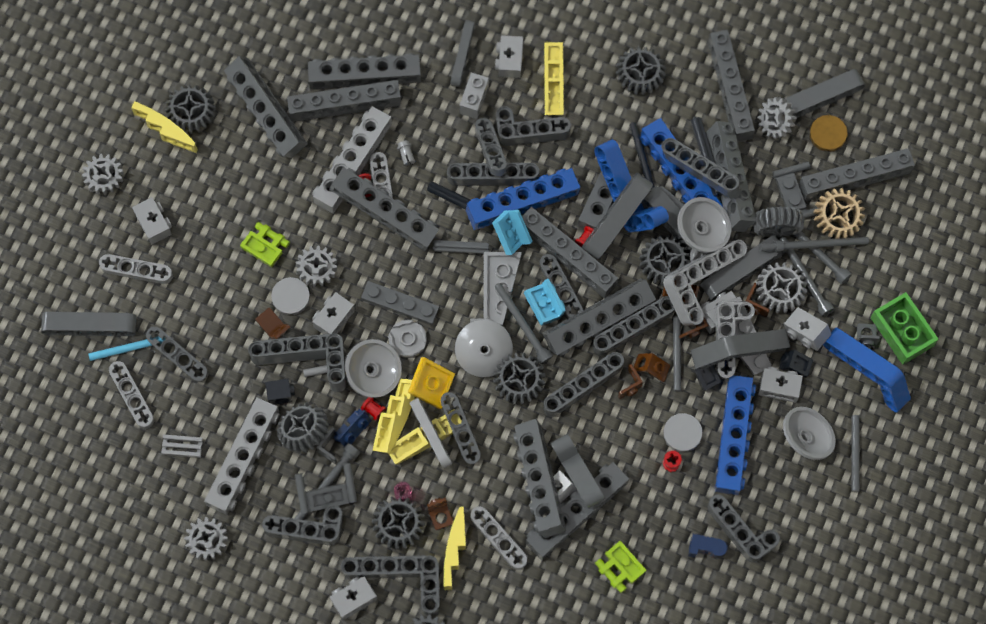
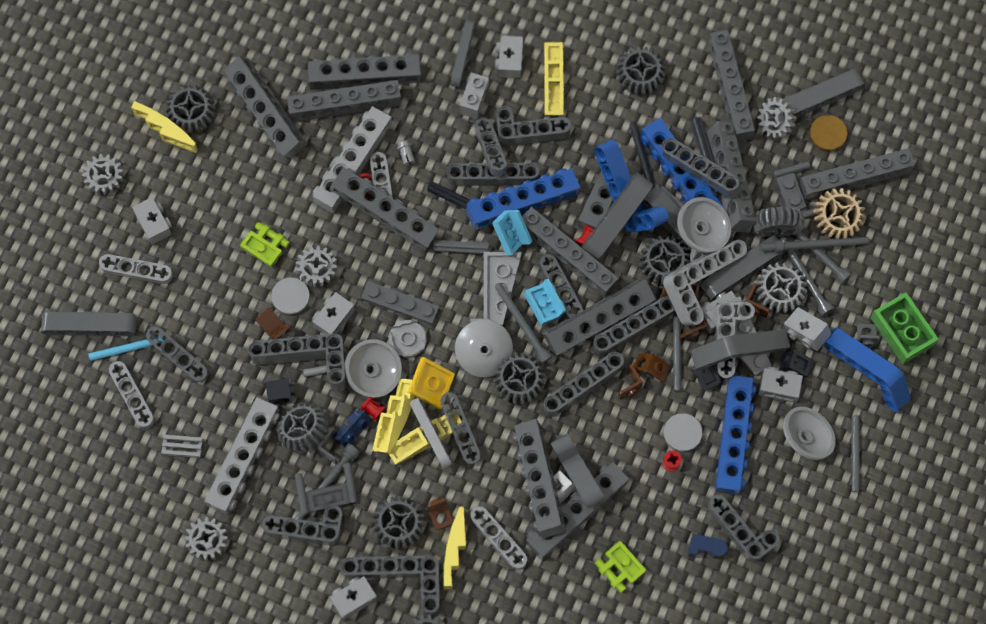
(399, 487): clear pink bush -> none

